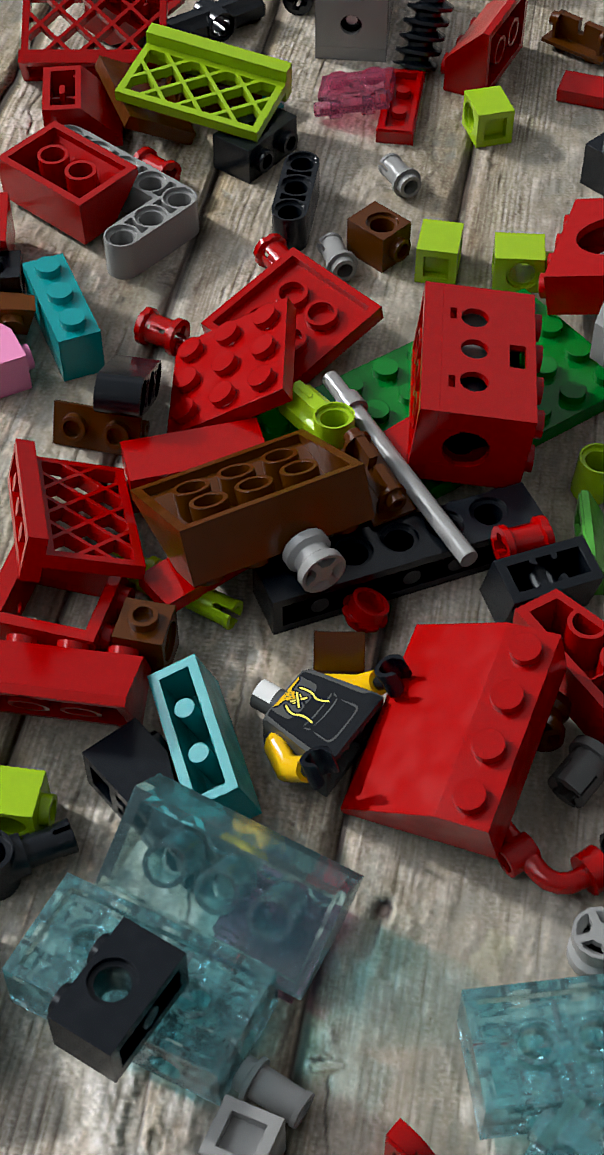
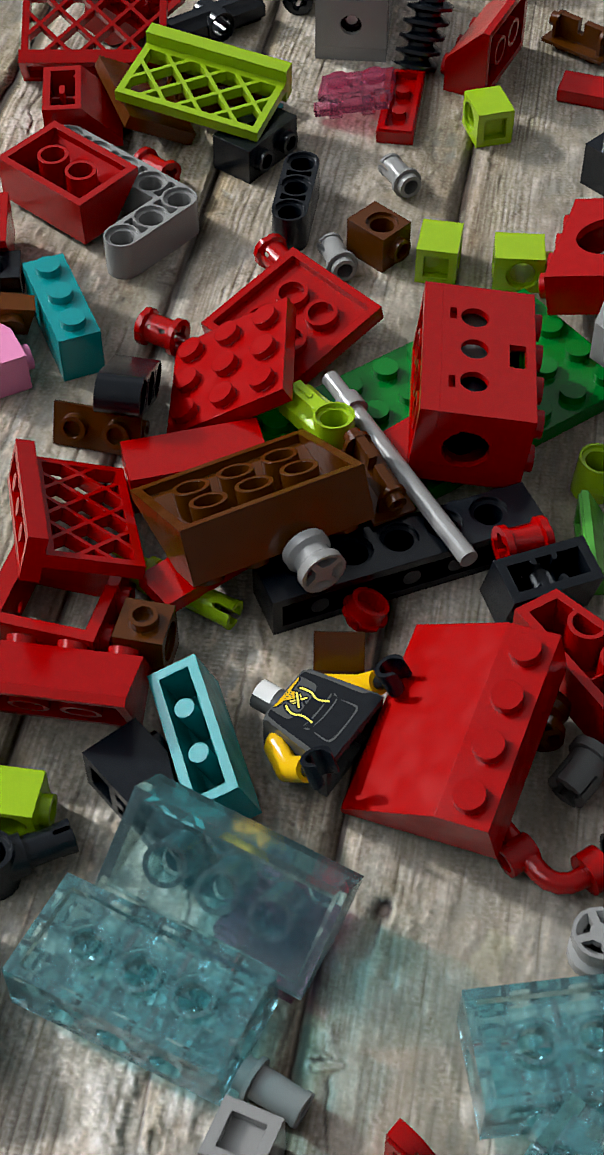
(113, 1033): black brick -> none

